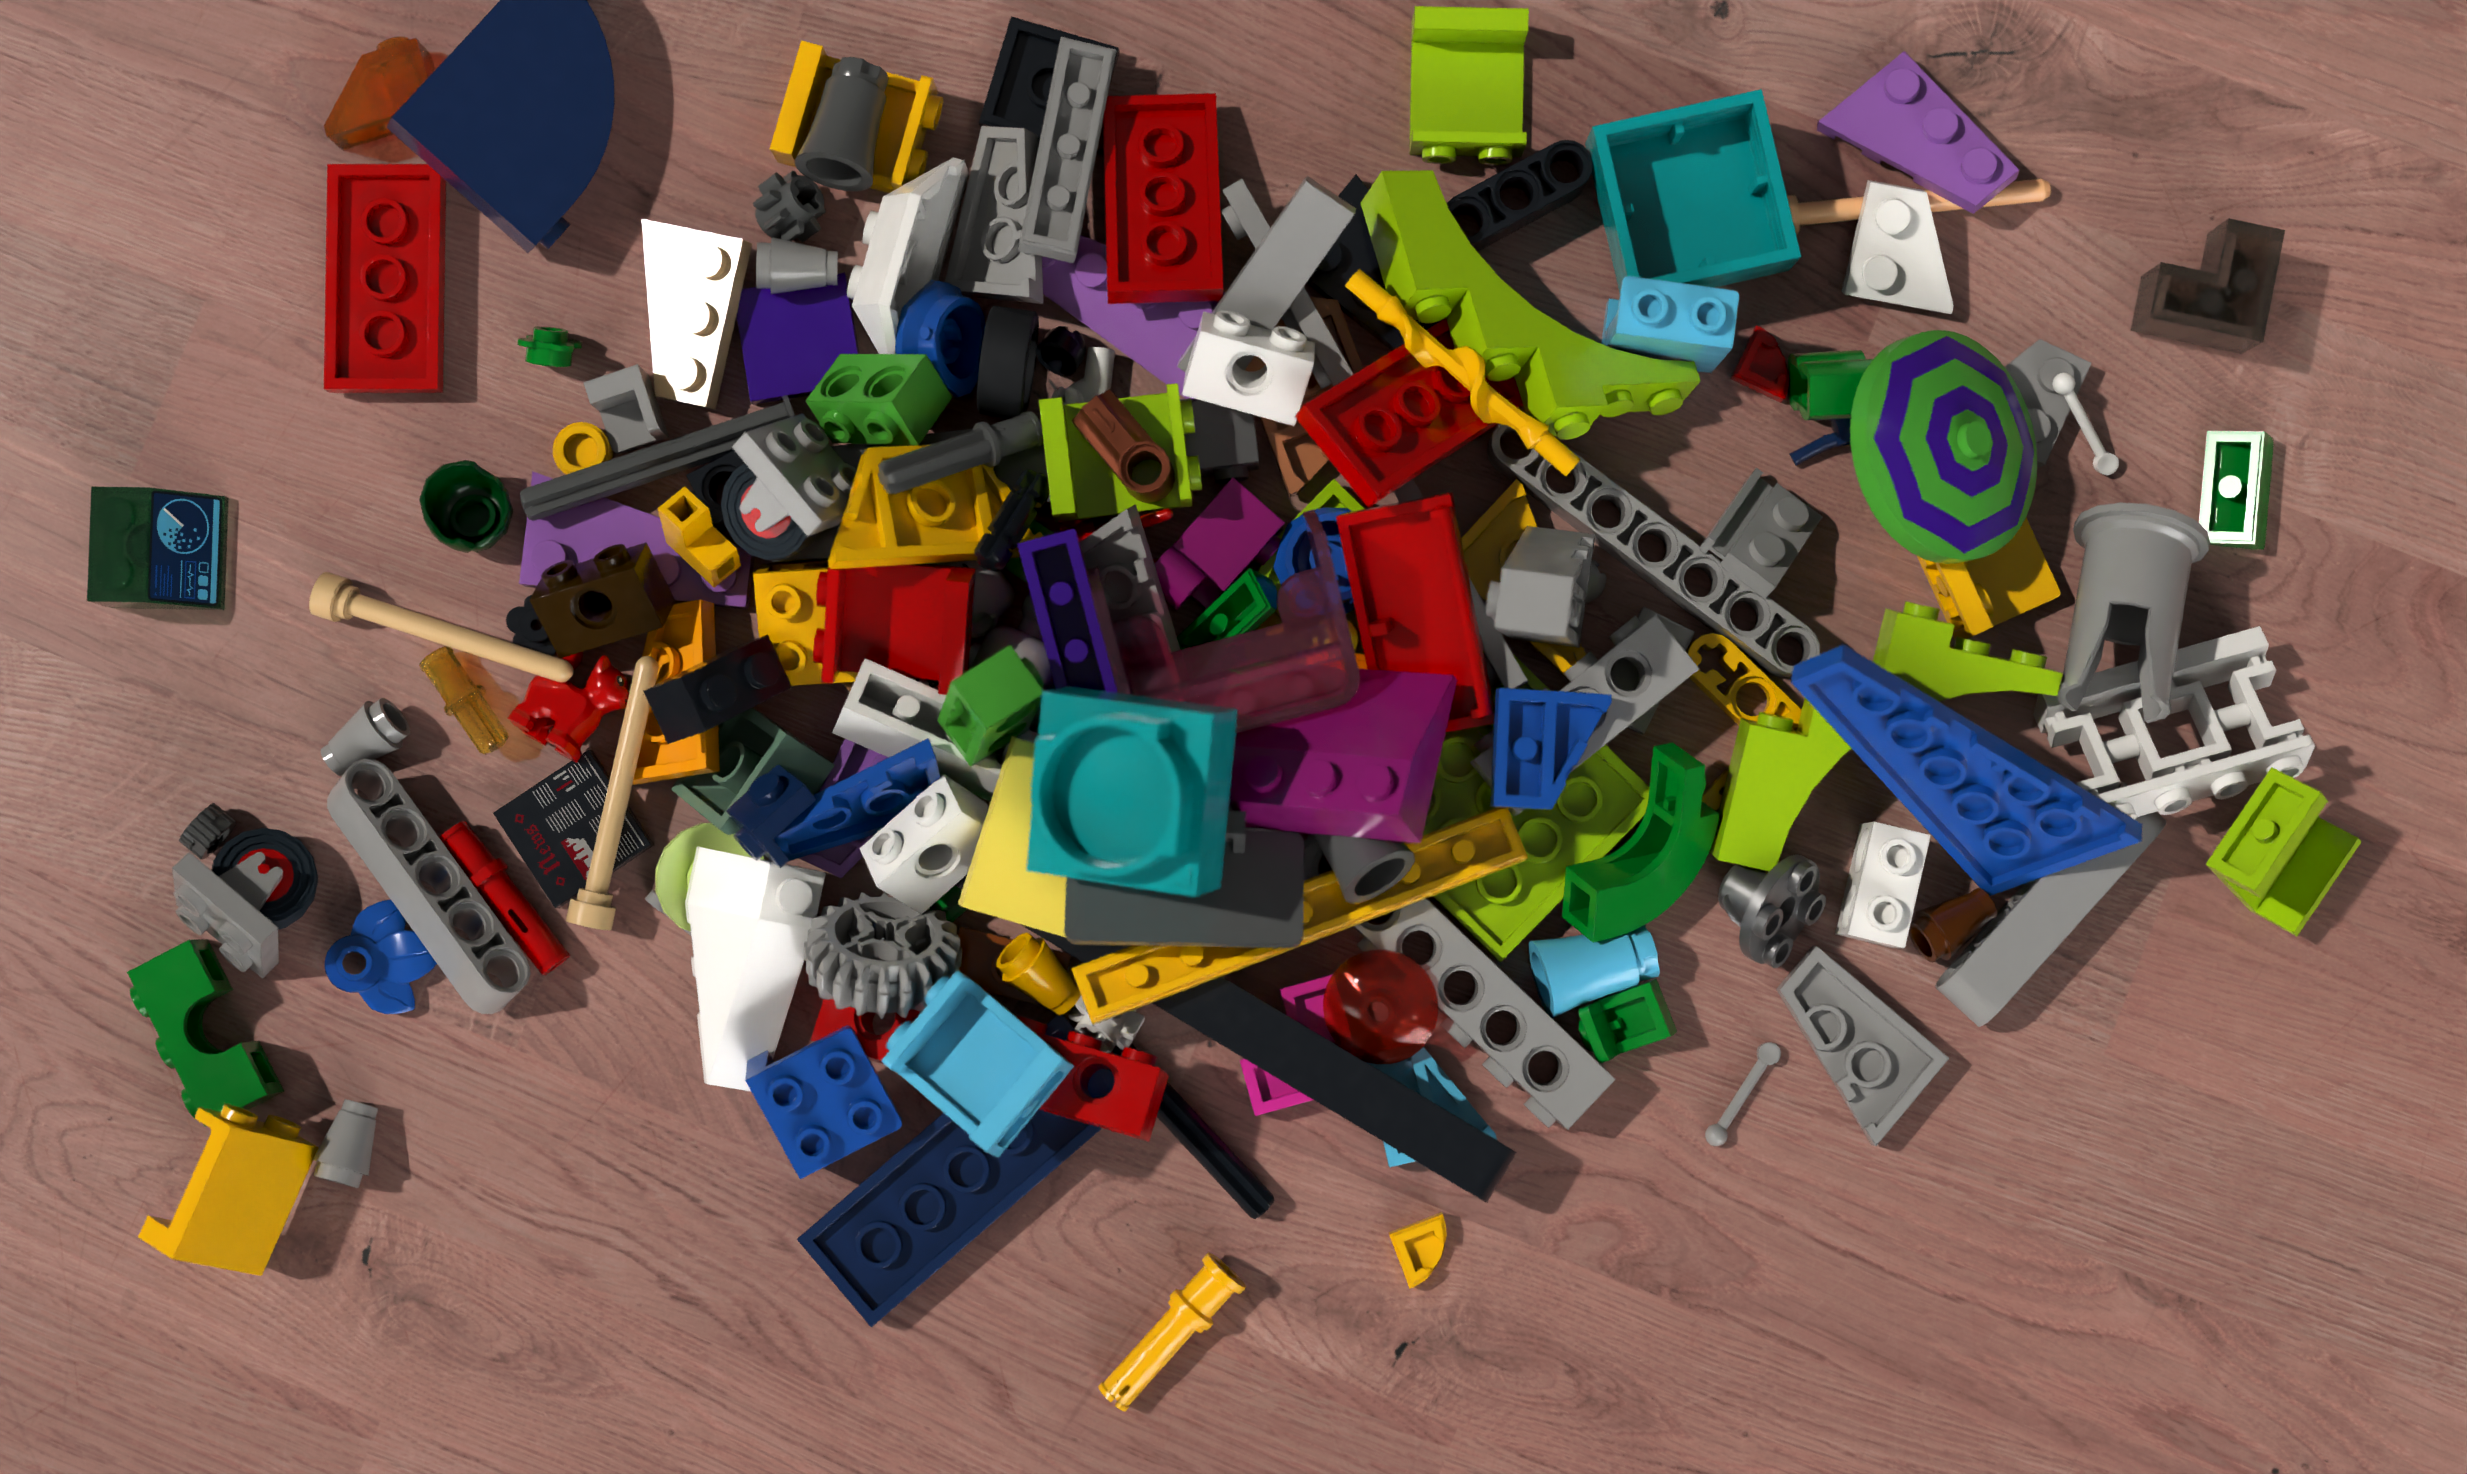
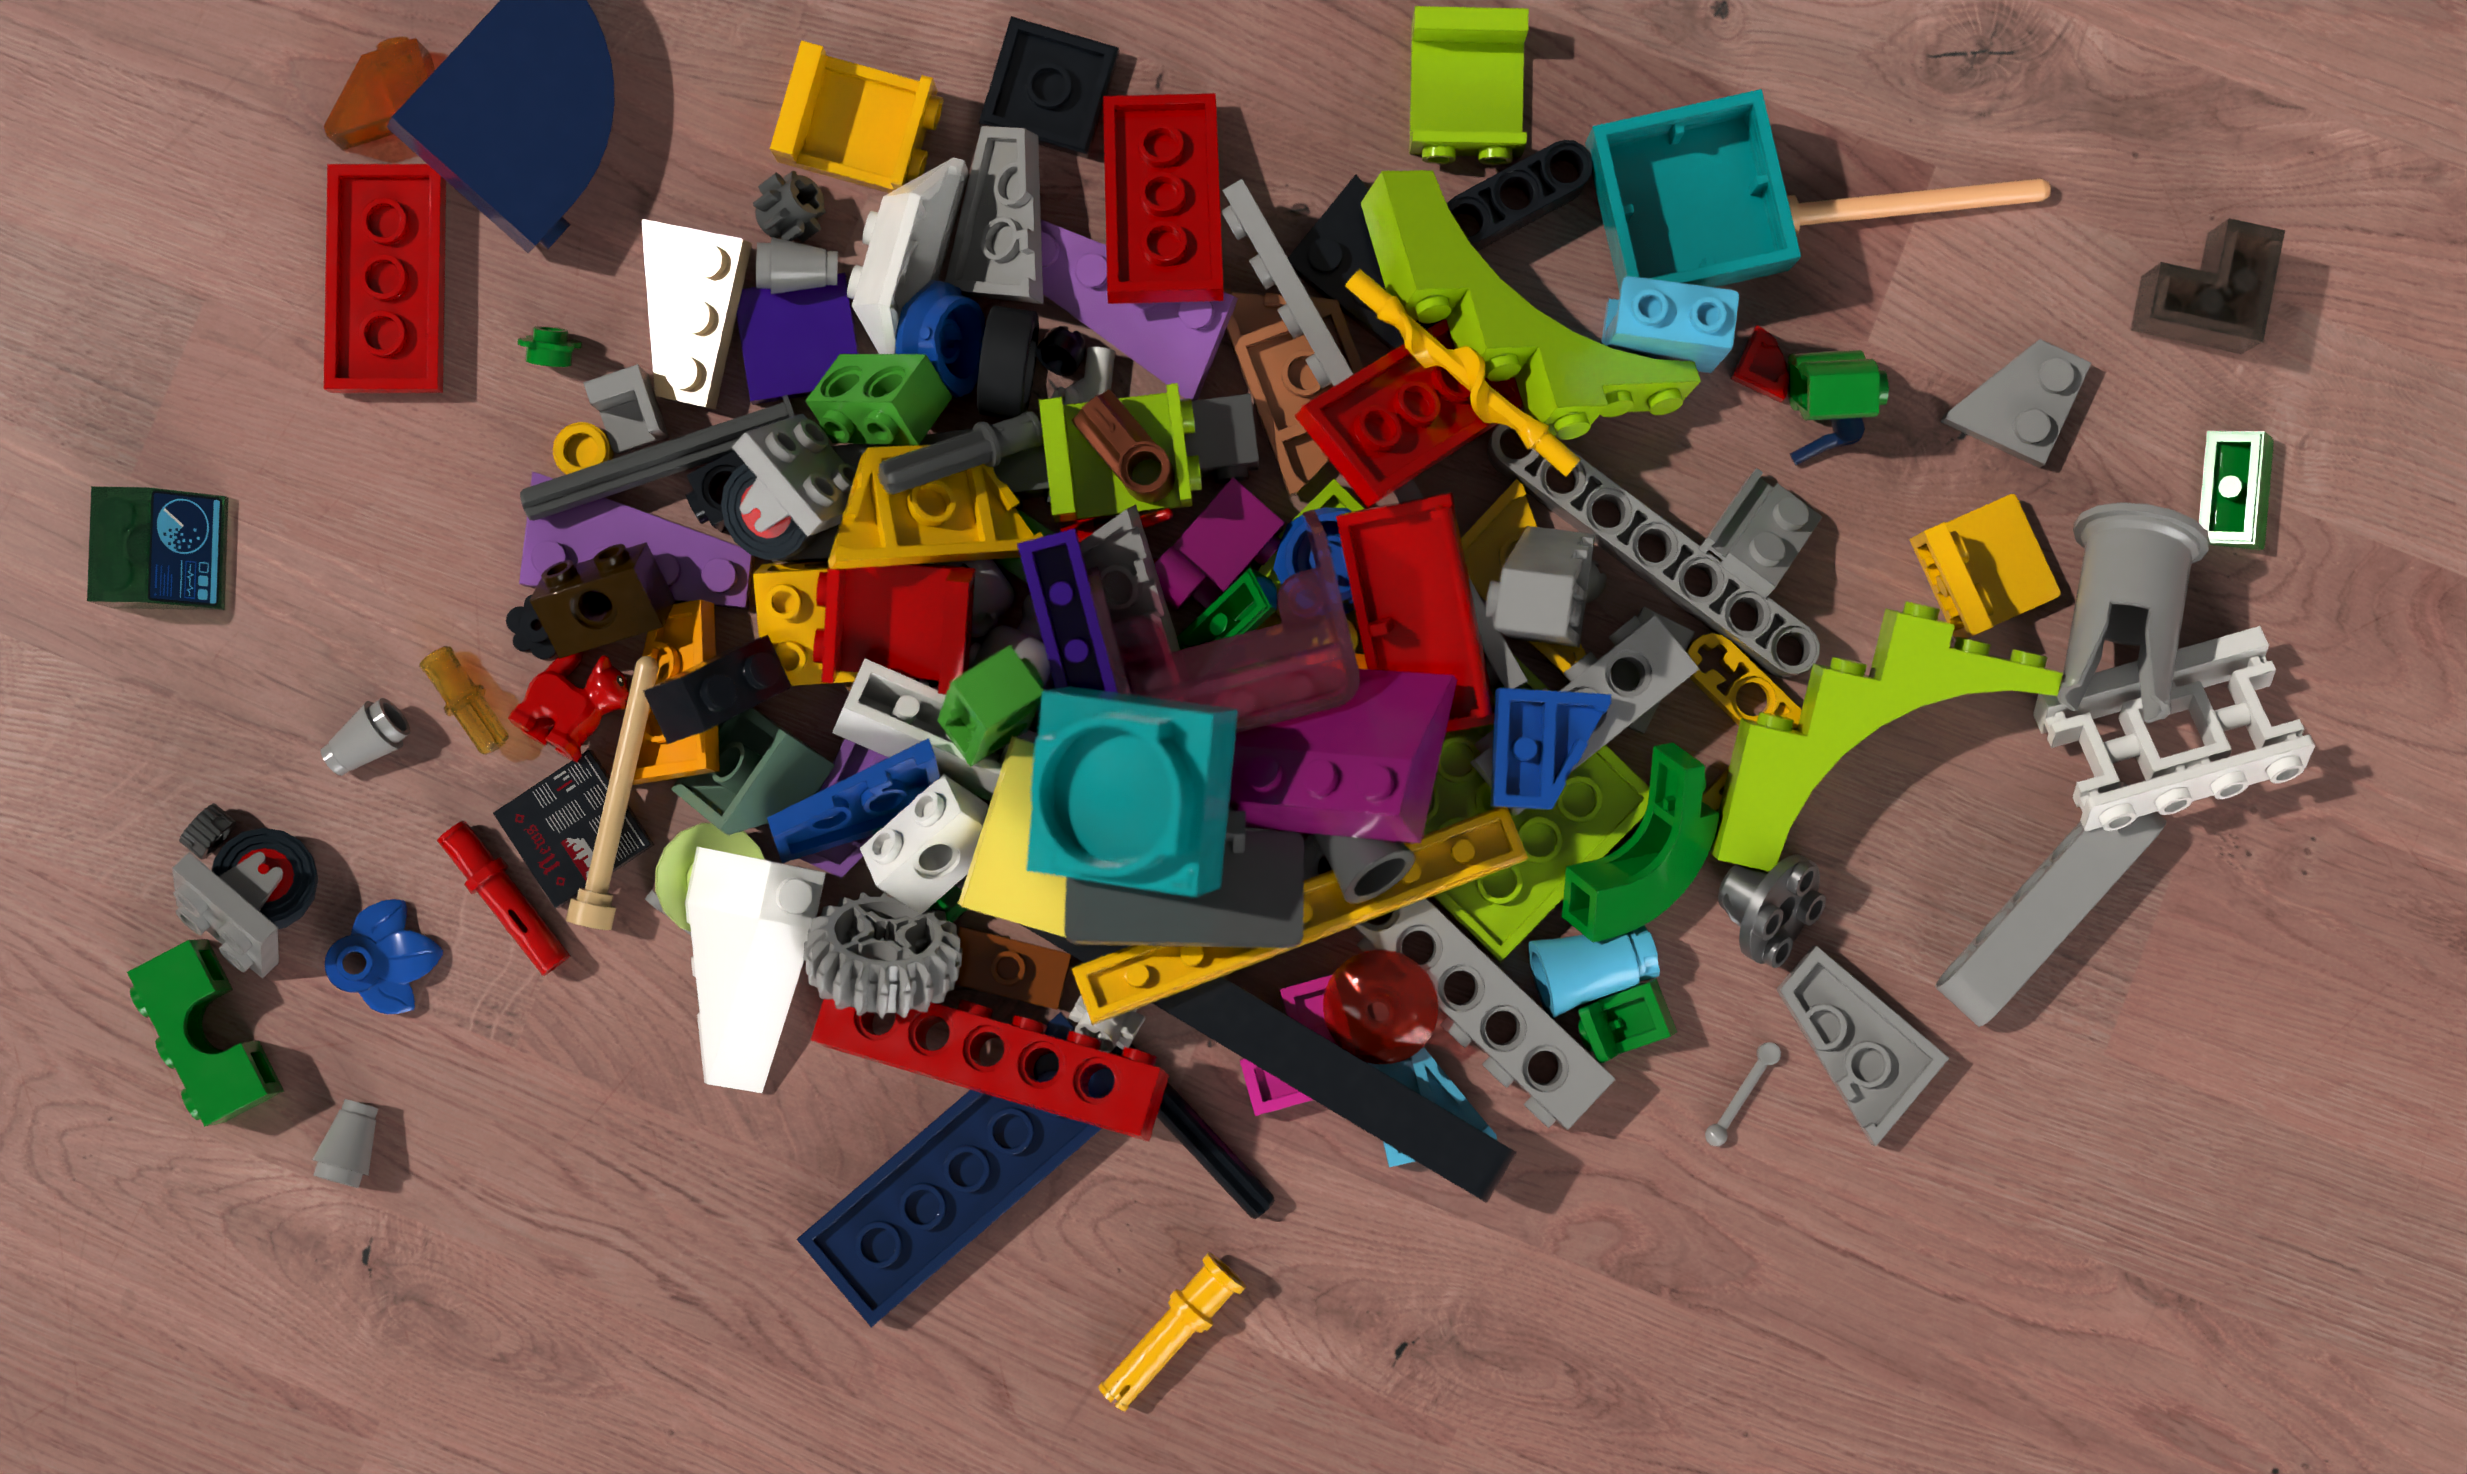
(236, 1192): yellow panel -> none
(337, 599): tan piece -> none
(428, 860): light grey beam -> none
(466, 506): dark green hair -> none
(692, 536): yellow piece -> none
(767, 810): dark blue bracket -> none
(823, 1100): blue bracket -> none
(846, 127): dark grey plant -> none
(976, 1062): medium azure panel -> none
(1012, 520): black axle -> none
(1036, 972): yellow cone -> none
(1067, 150): light grey tile -> none
(1270, 392): white brick -> none
(1284, 259): light grey tile -> none
(1420, 1247): yellow tile -> none
(1882, 884): white brick -> none
(1897, 251): white wing -> none
(1919, 130): medium lavender wing -> none
(1943, 447): dish -> none
(1949, 925): reddish brown cone -> none
(1972, 791): blue wing -> none
(2104, 461): white hinge -> none
(2282, 853): lime panel -> none

